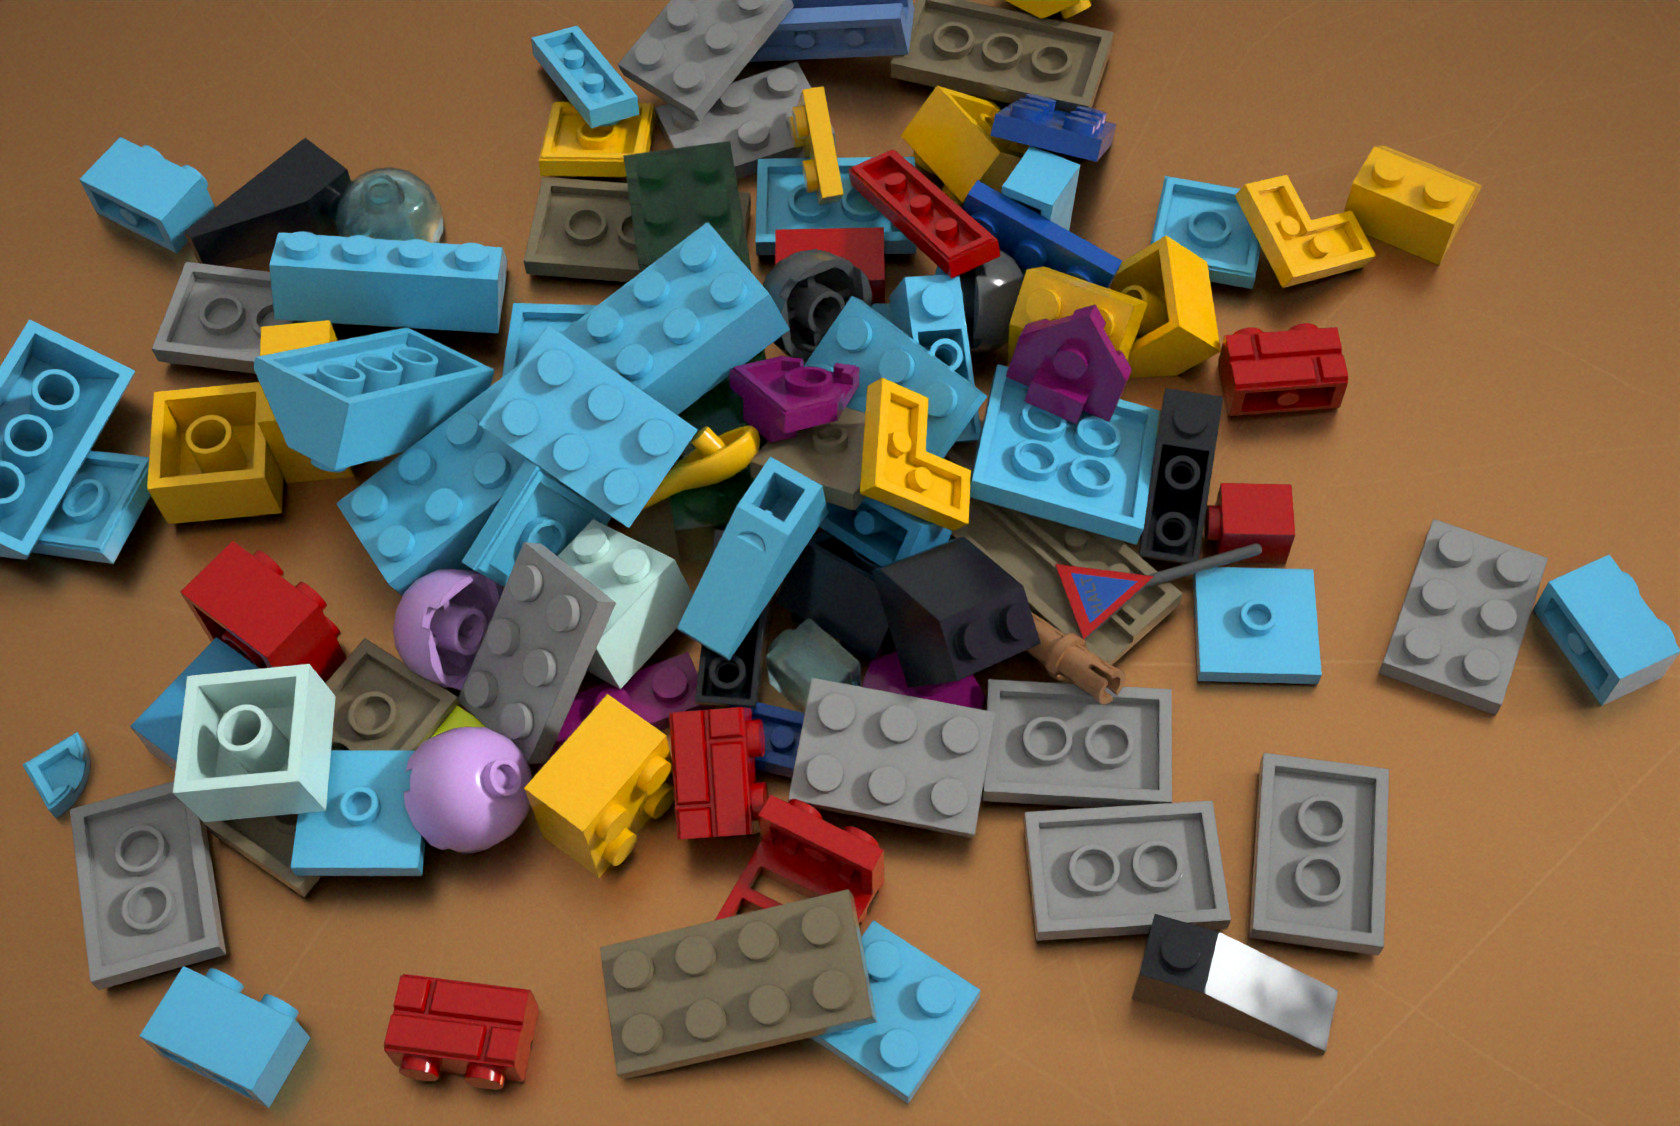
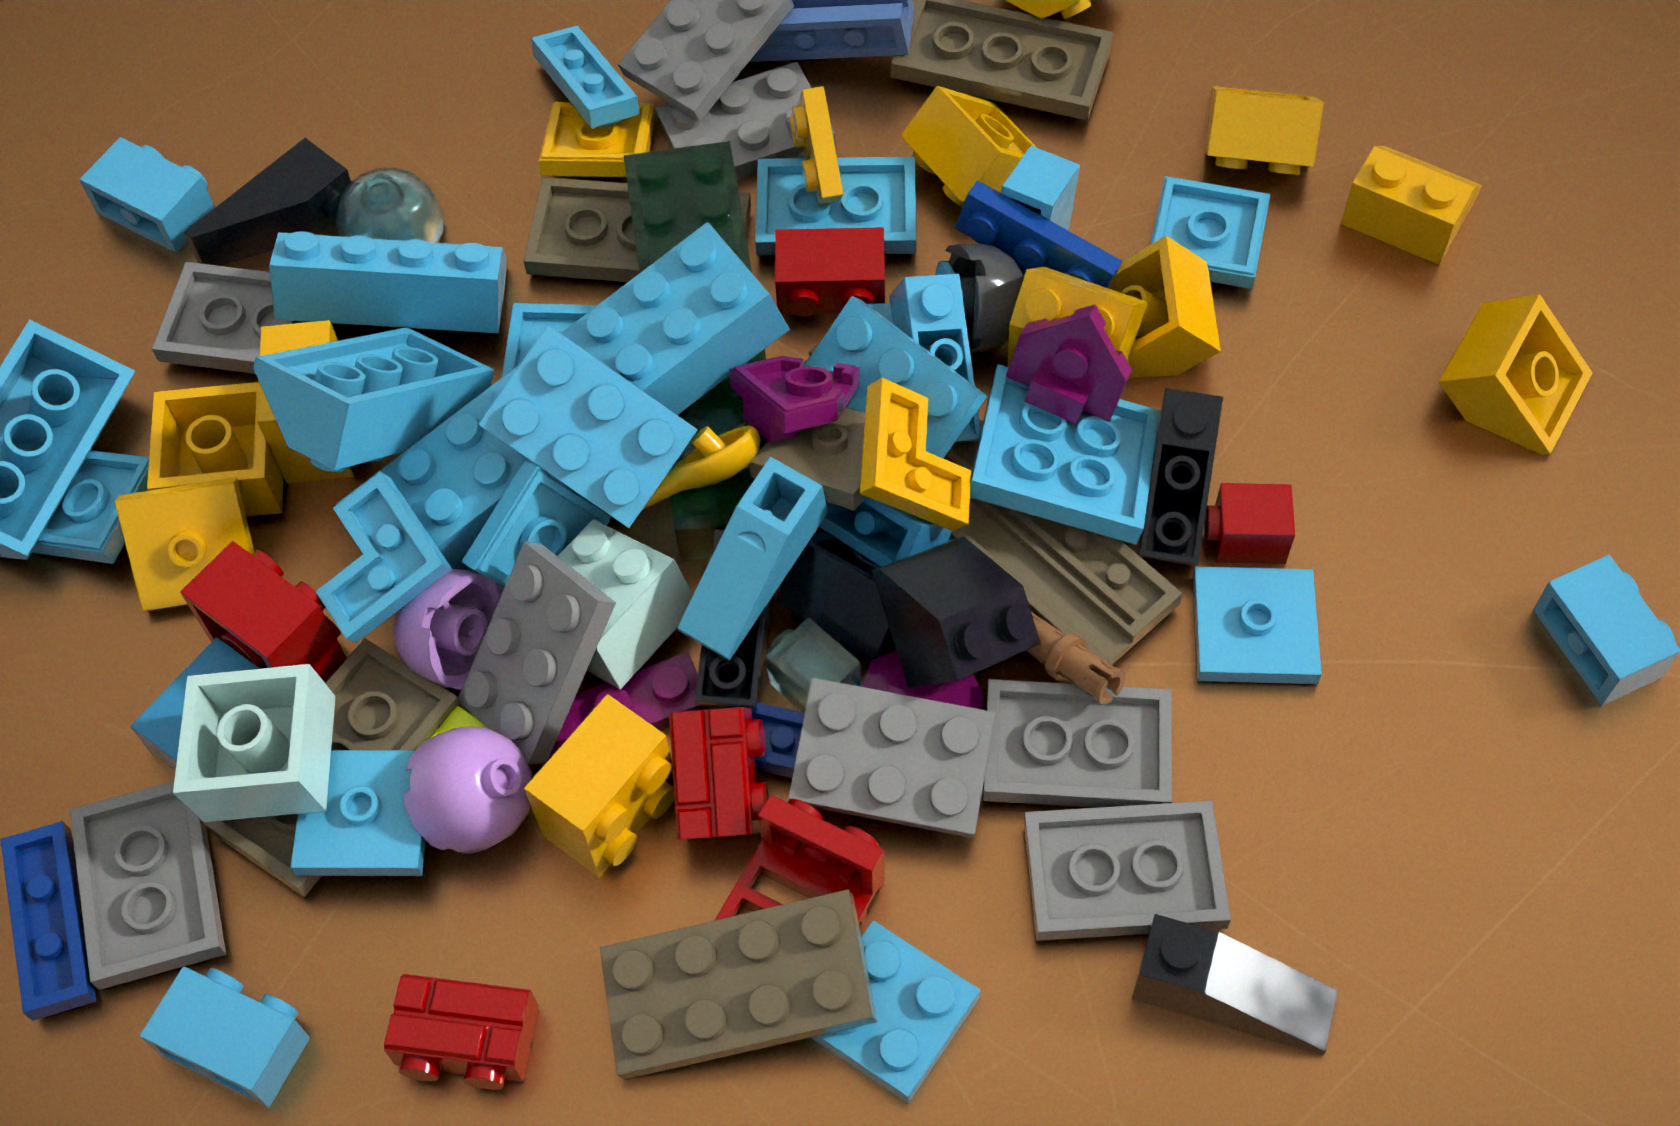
(47, 920): none -> blue plate
(60, 773): medium azure tile -> none
(178, 533): none -> yellow plate
(395, 561): none -> medium azure plate
(810, 295): dark grey cylinder -> none
(924, 213): red tile -> none
(1040, 125): blue plate -> none
(1100, 594): piece -> none
(1263, 128): none -> yellow slope
(1282, 370): red brick -> none
(1293, 242): yellow plate -> none
(1320, 854): light grey plate -> none
(1464, 617): light grey plate -> none
(1517, 373): none -> yellow slope

